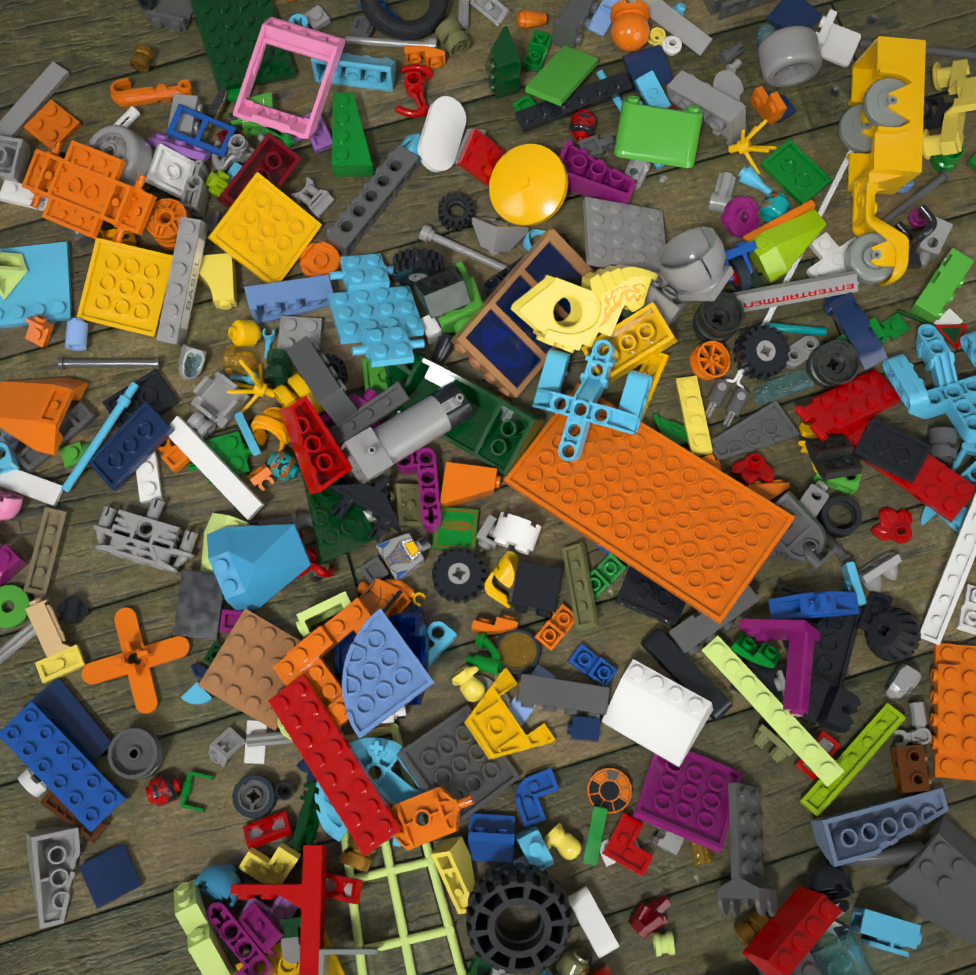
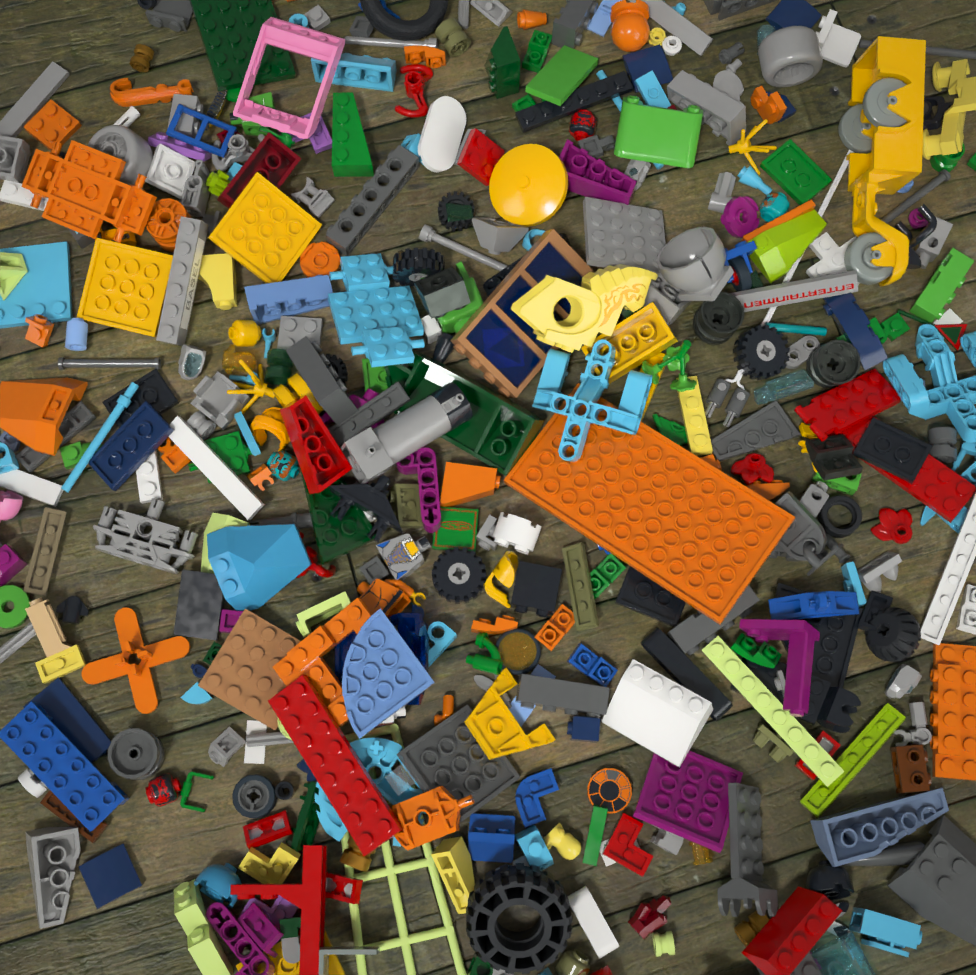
(400, 779): none -> clear plate
(447, 711): none -> orange arm
(458, 212): none -> clear green piece
(469, 685): light yellow animal -> none
(675, 360): none -> bright green plant
(710, 360): orange wheel -> none

